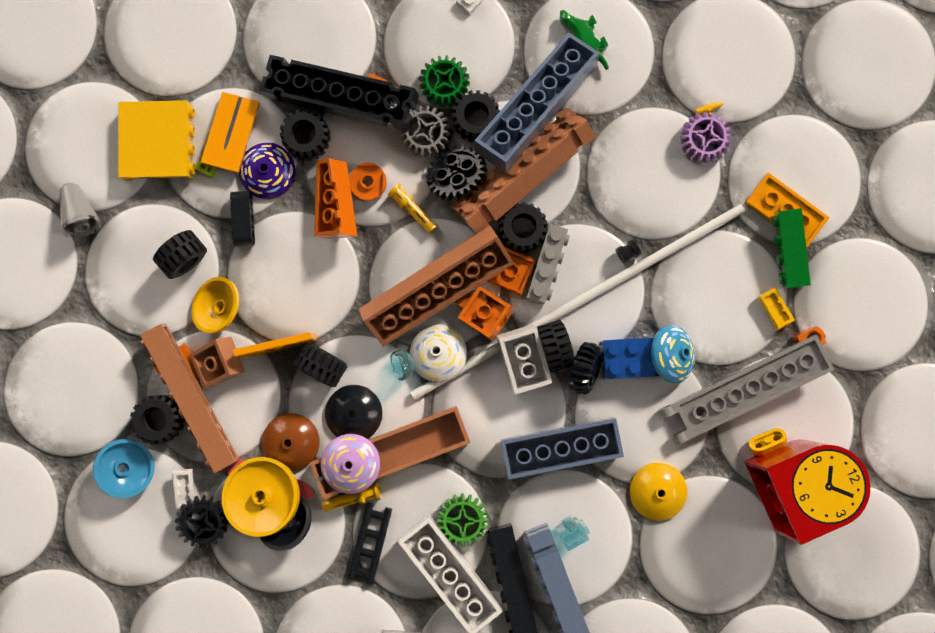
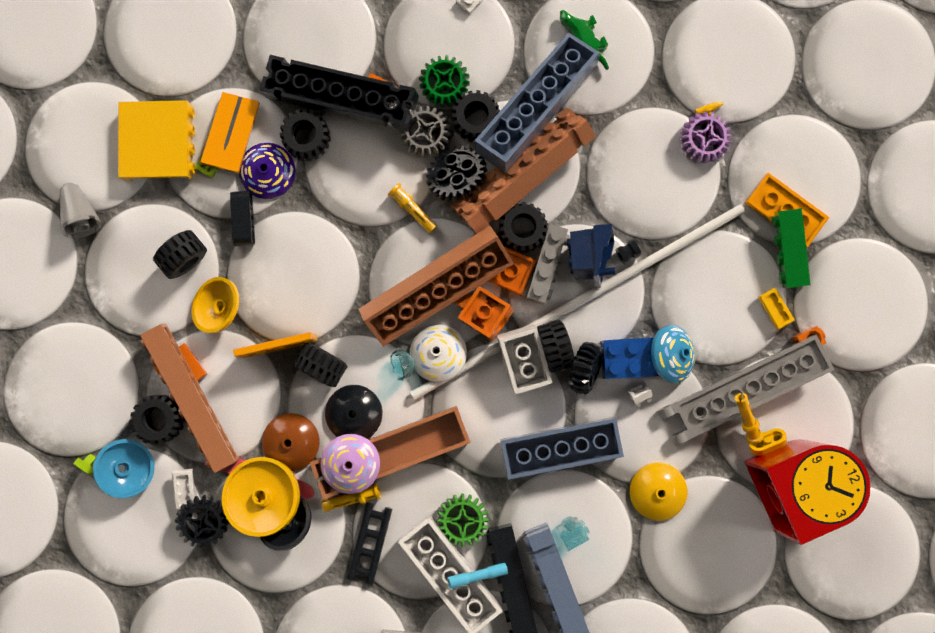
(86, 465): none -> lime tile
(217, 362): nougat slope -> none
(333, 201): orange wedge -> none
(376, 175): orange plate -> none
(466, 578): none -> medium azure piece
(590, 253): none -> dark blue piece
(640, 393): none -> white tile
(750, 424): none -> yellow pin

